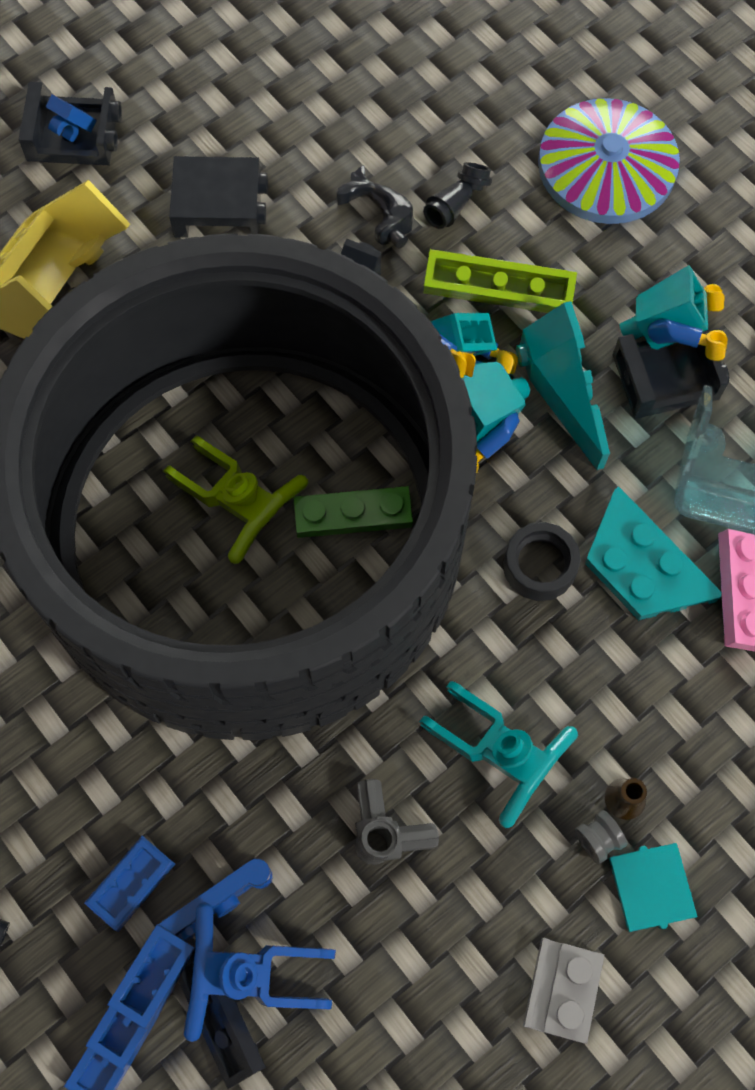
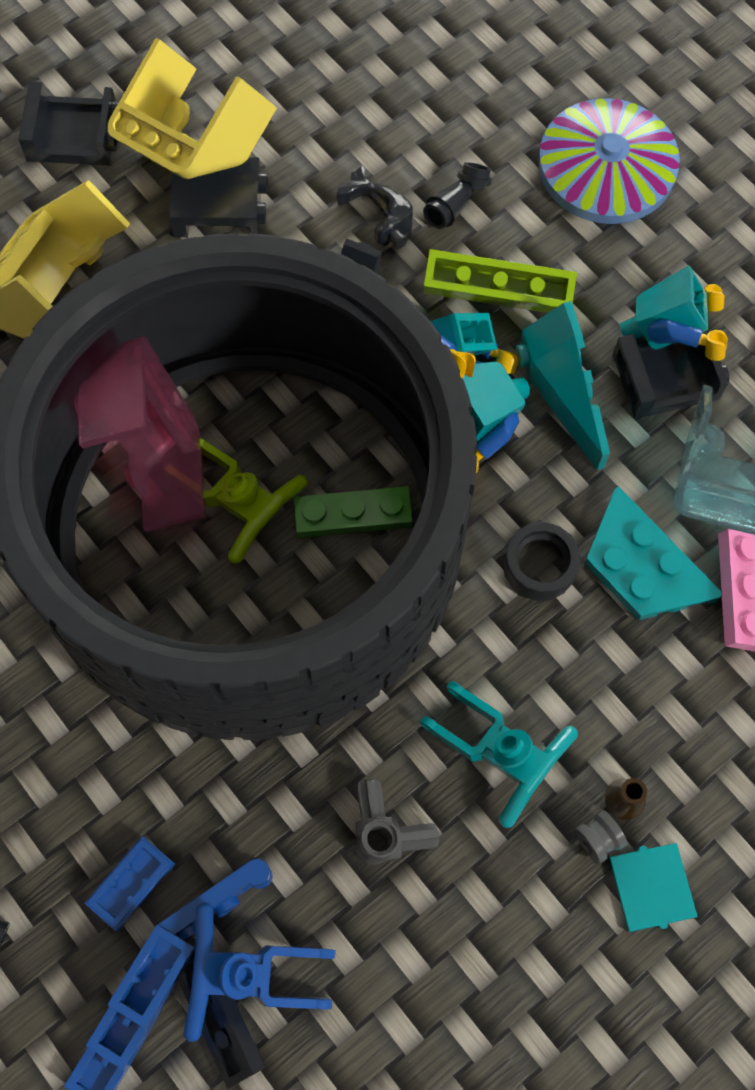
(68, 117): blue tile -> none
(142, 408): none -> clear pink windscreen
(154, 115): none -> light yellow windscreen
(563, 990): light grey plate -> none

